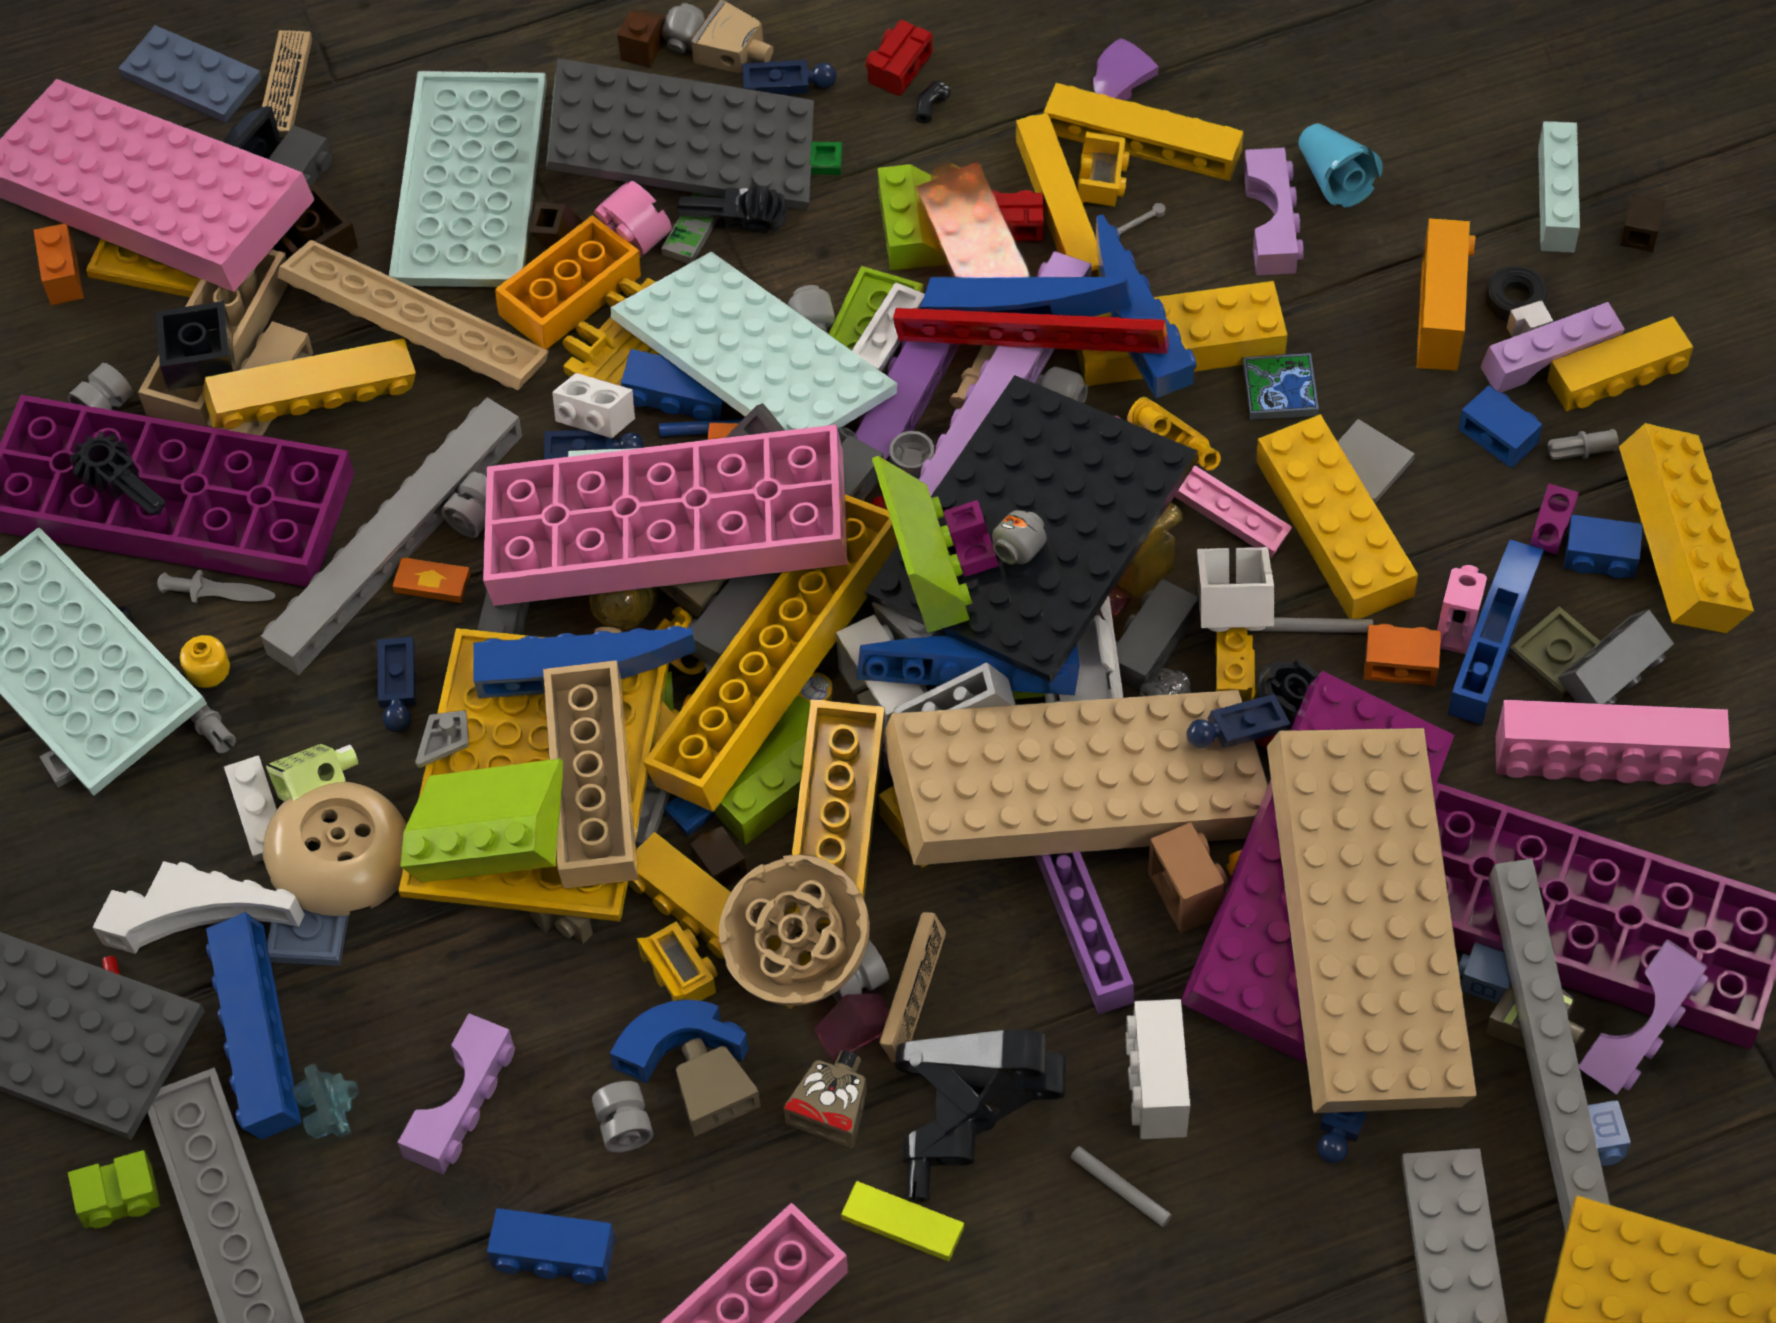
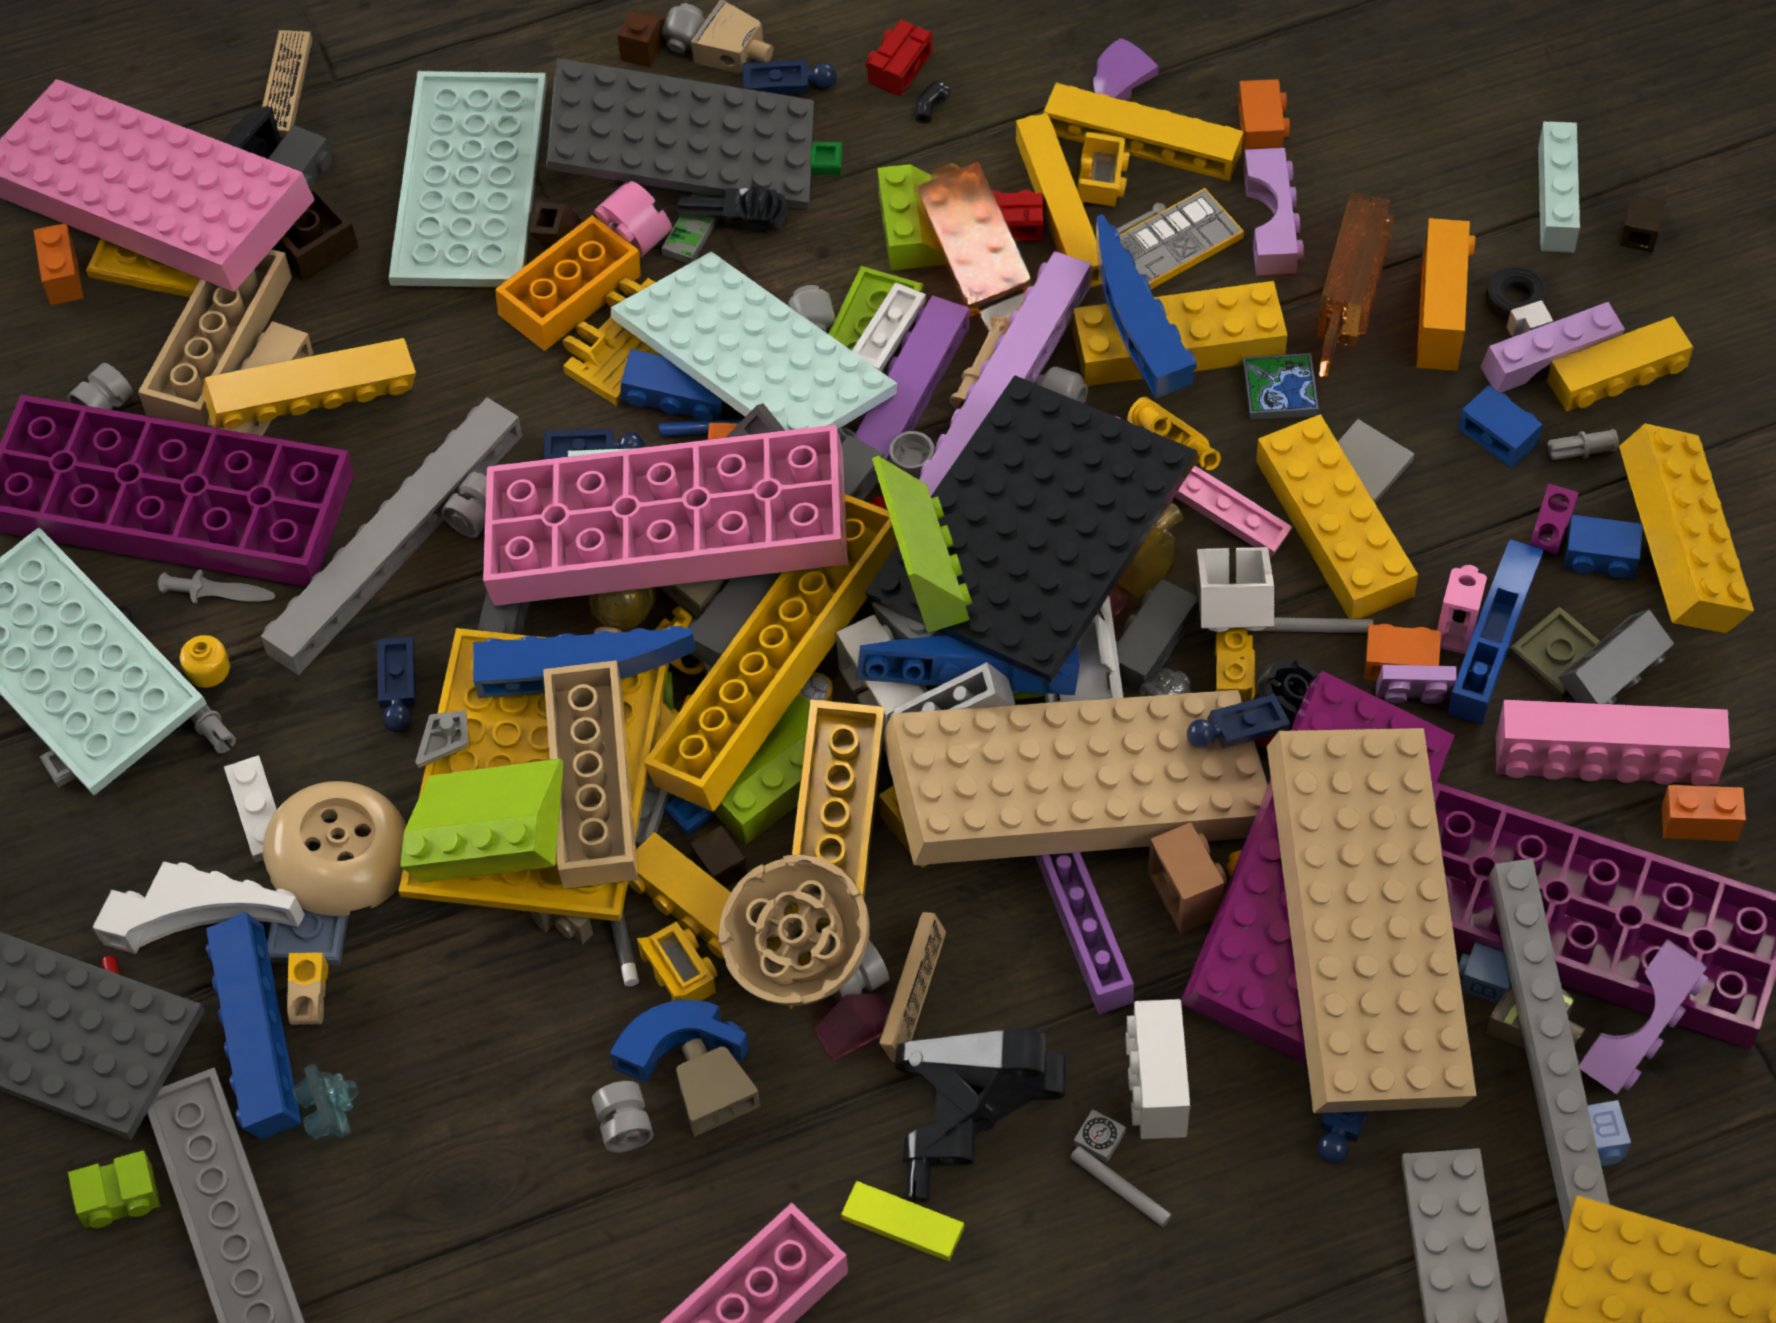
(114, 474): black gear -> none
(190, 73): sand blue plate -> none
(194, 344): black brick -> none
(299, 772): yellowish green torso -> none
(306, 988): none -> leg
(413, 314): tan plate -> none
(431, 580): orange tile -> none
(436, 1134): lavender arch -> none
(551, 1245): blue brick -> none
(593, 405): white brick -> none
(624, 952): none -> dark grey bar
(829, 1100): dark tan torso -> none
(971, 538): magenta slope -> none
(1019, 537): light grey head -> none
(1029, 295): blue slope -> none
(1031, 330): red plate -> none
(1099, 1136): none -> light grey tile
(1180, 237): none -> tile
(1262, 114): none -> orange brick
(1340, 165): medium azure cone -> none
(1354, 274): none -> clear orange piece
(1415, 681): none -> lavender plate
(1703, 813): none -> orange brick

